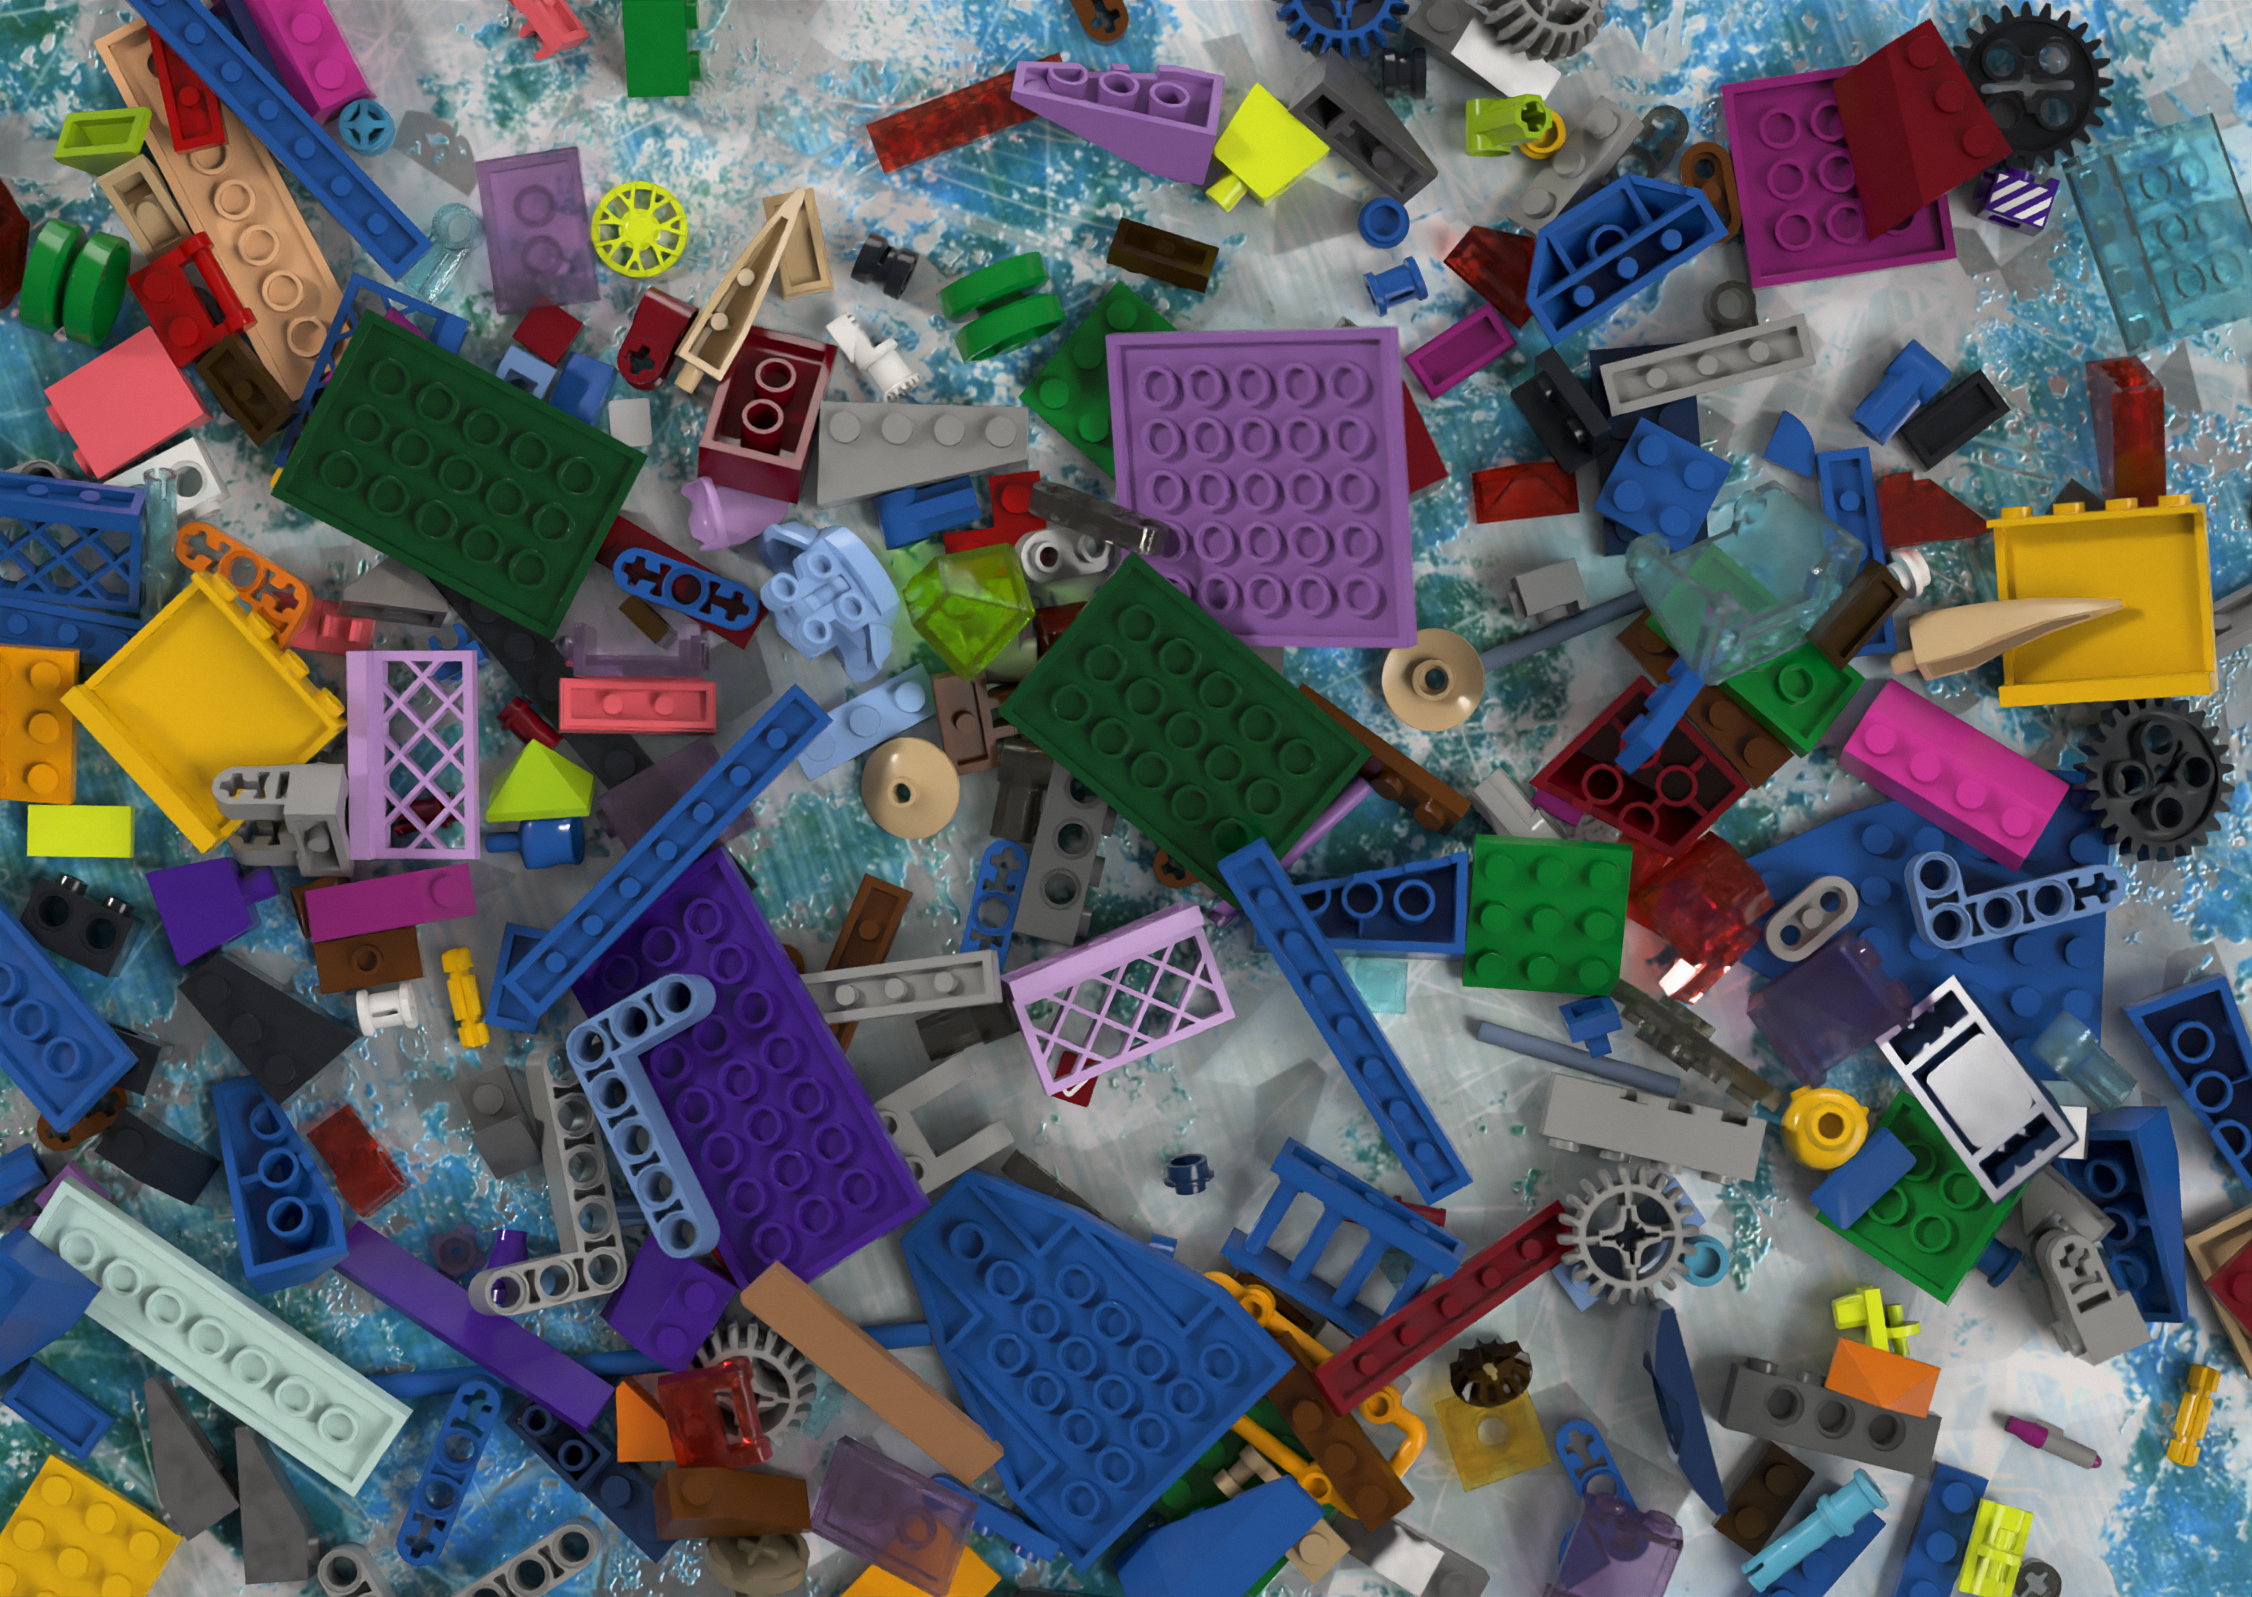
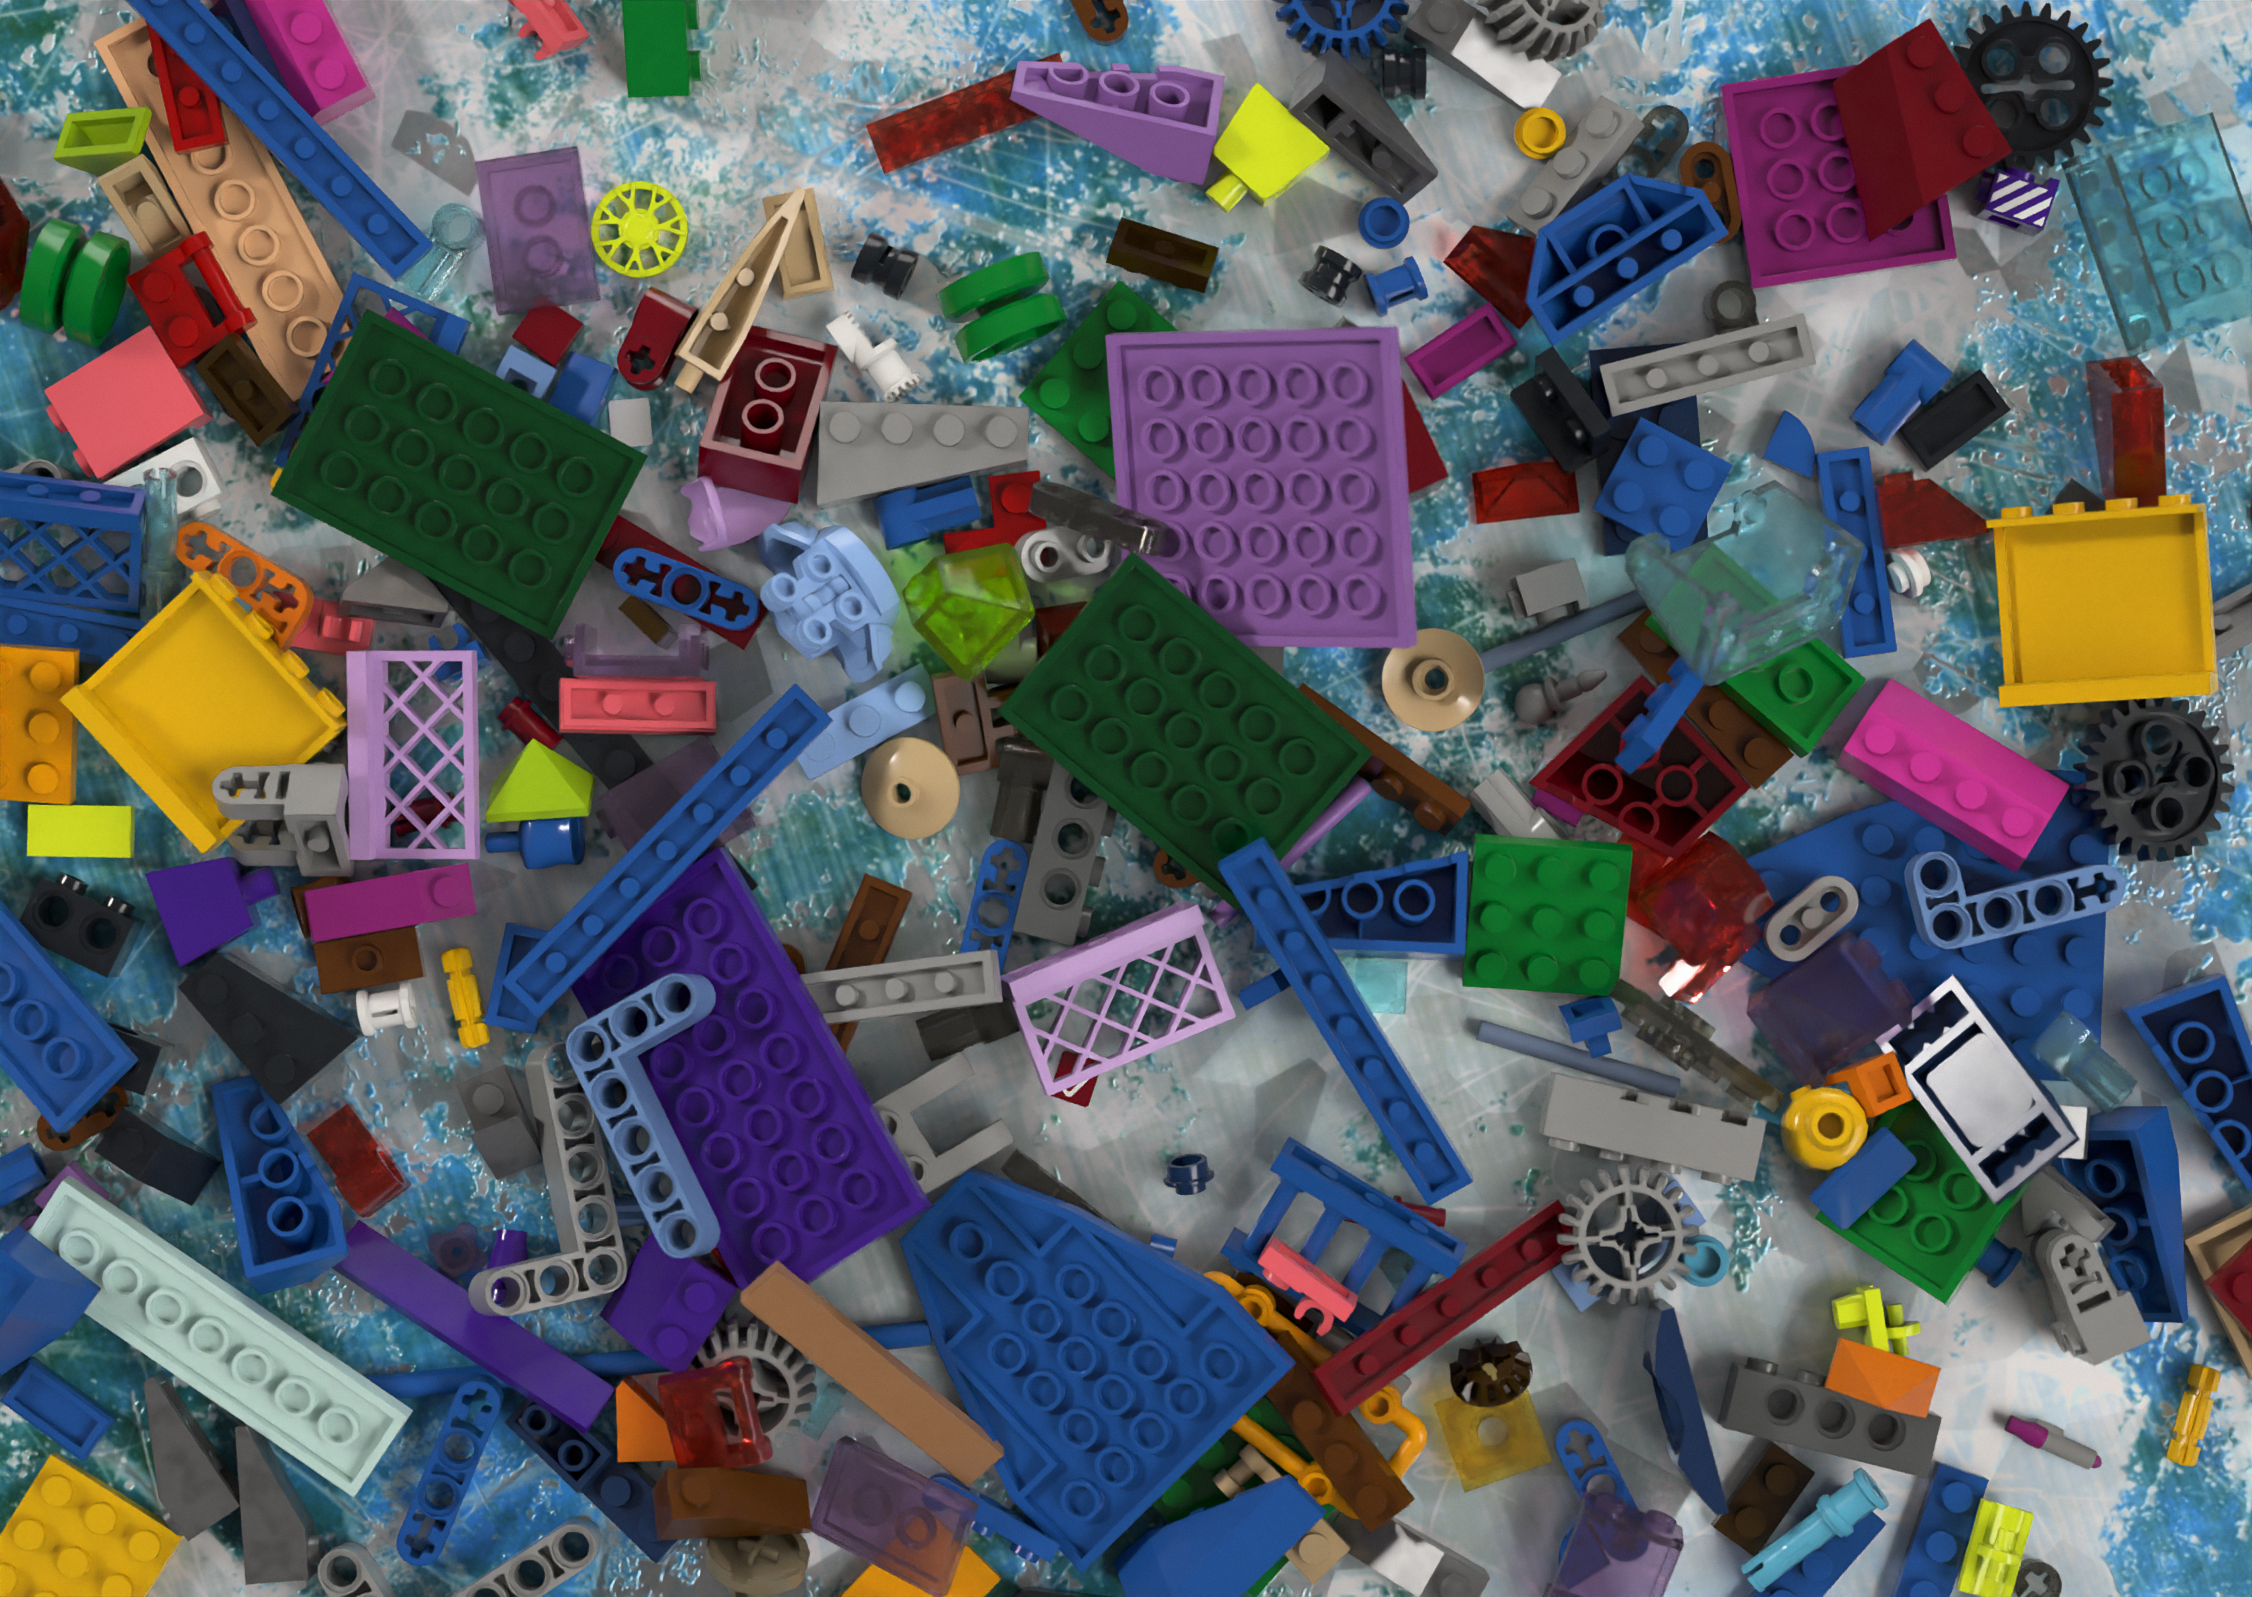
(360, 120): dark azure wheel -> none
(1263, 989): none -> blue tile
(1290, 1269): none -> coral plate
(1330, 276): none -> black wheel
(1499, 124): lime piece -> none
(1537, 702): none -> light grey bar
(1856, 615): dark brown tile -> none
(1874, 1083): none -> orange panel
(1973, 634): tan piece -> none

